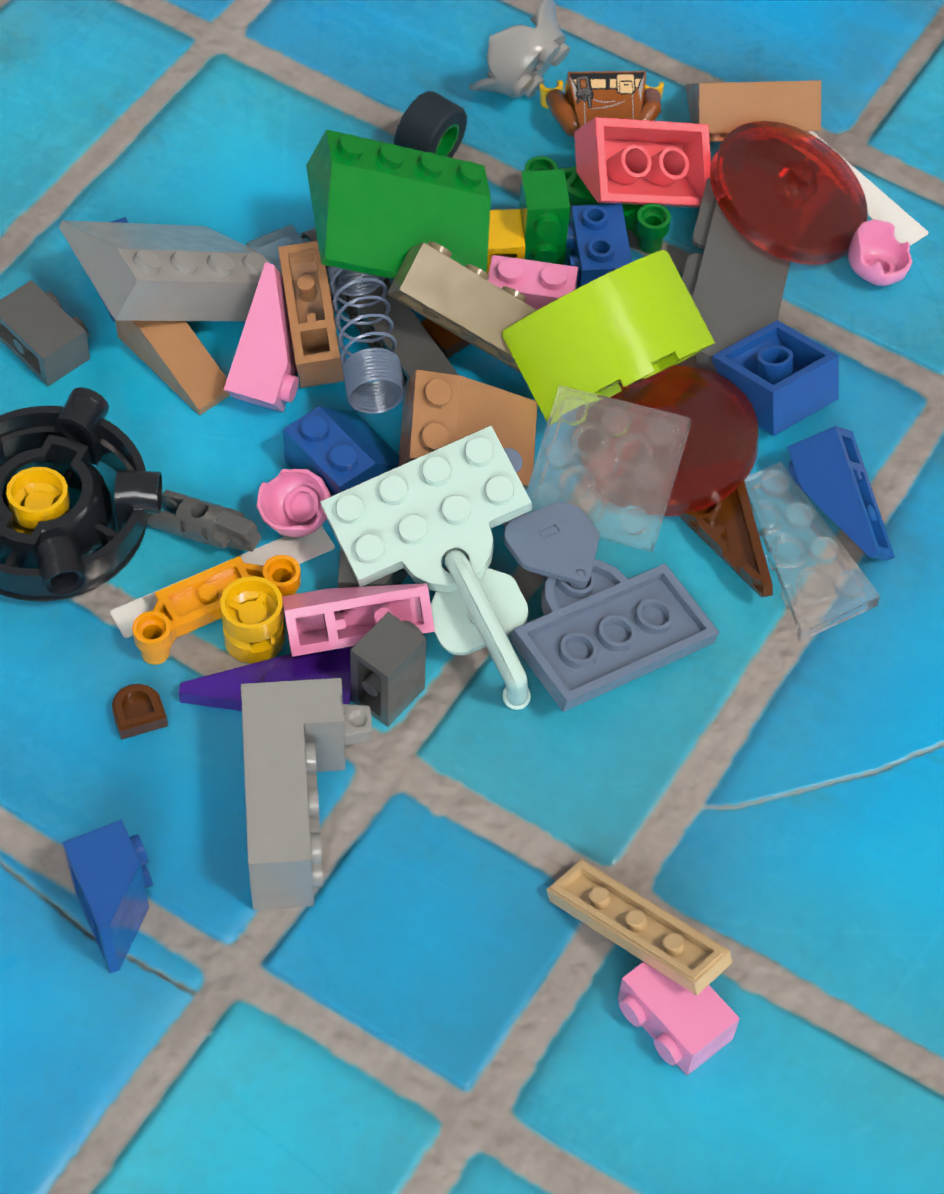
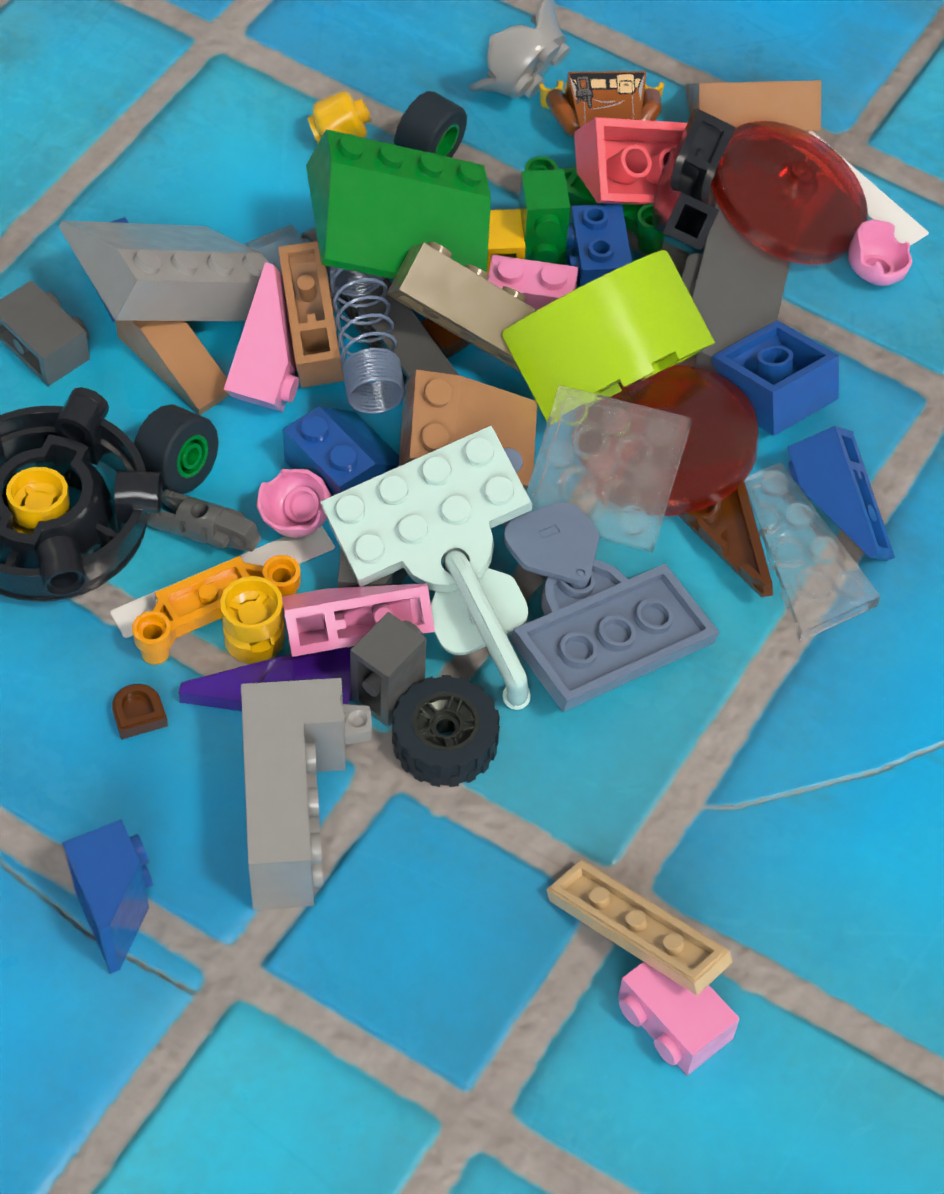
(178, 446): none -> black wheel
(340, 114): none -> yellow head
(442, 706): none -> black wheel
(685, 182): none -> black arch

